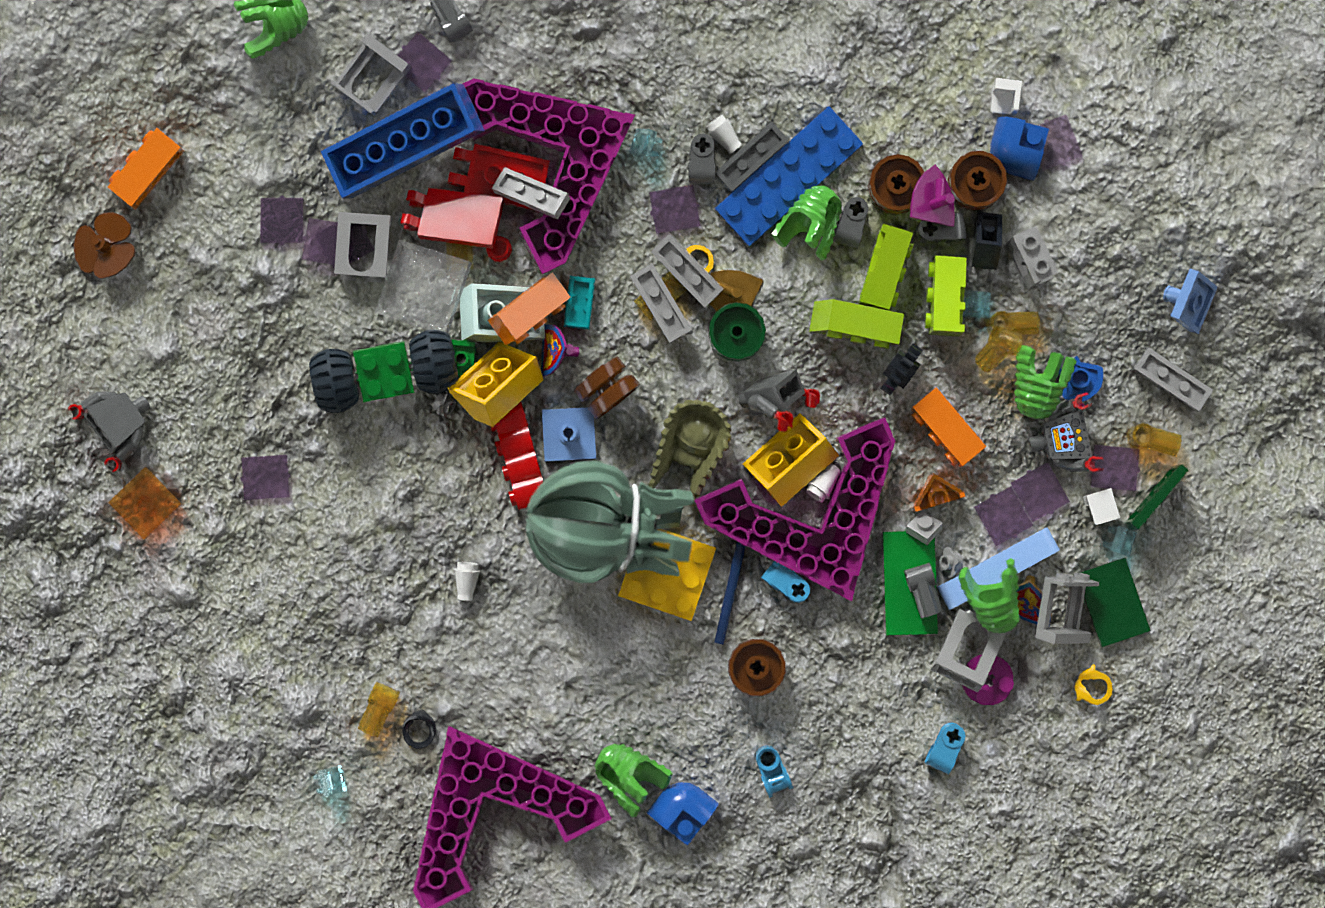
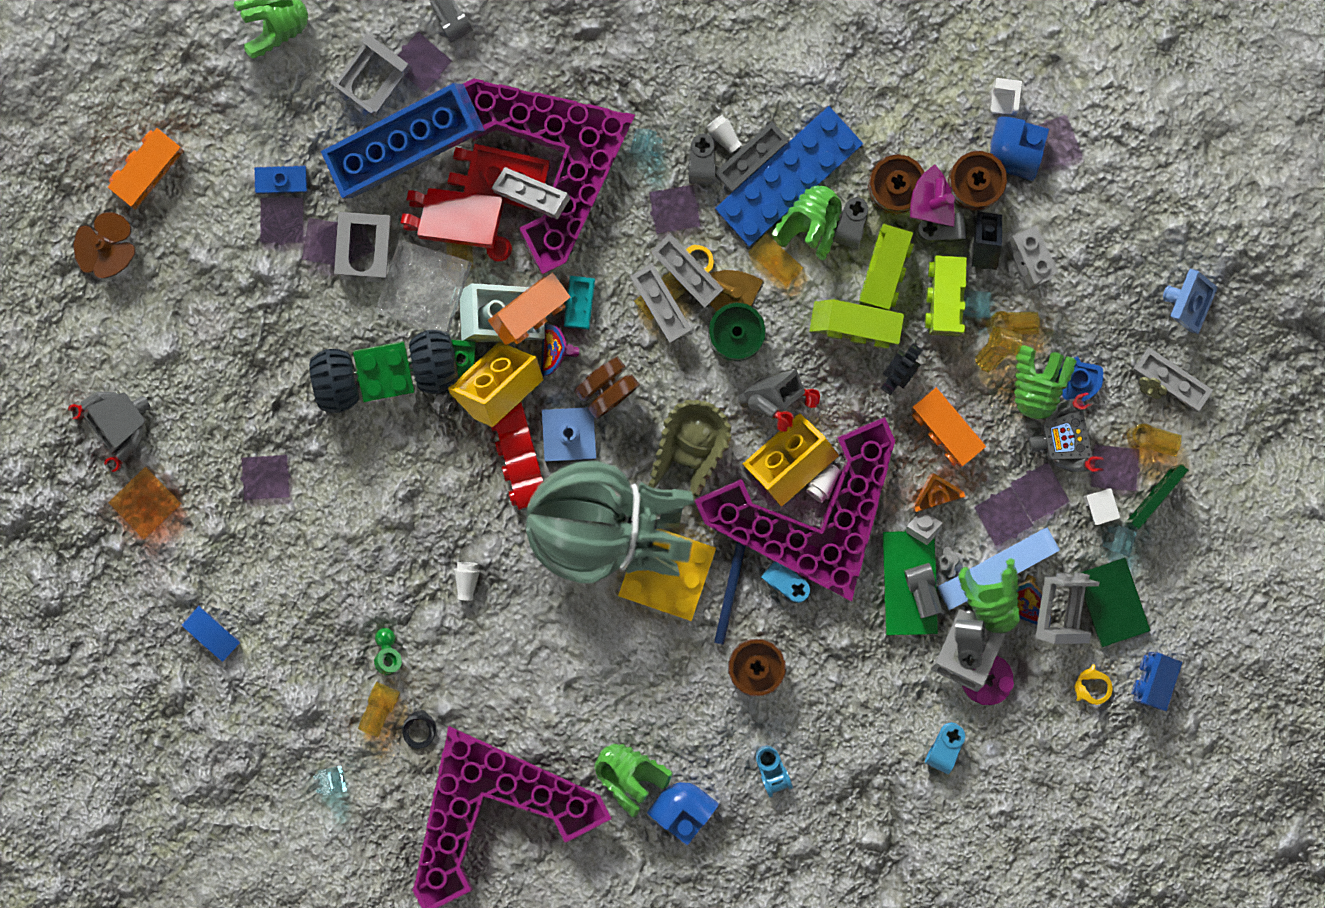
(210, 633): none -> blue slope
(280, 179): none -> blue plate
(385, 639): none -> green plate
(775, 260): none -> clear yellow plate
(970, 642): none -> dark grey piece
(1152, 387): none -> olive plant
(1156, 680): none -> blue slope

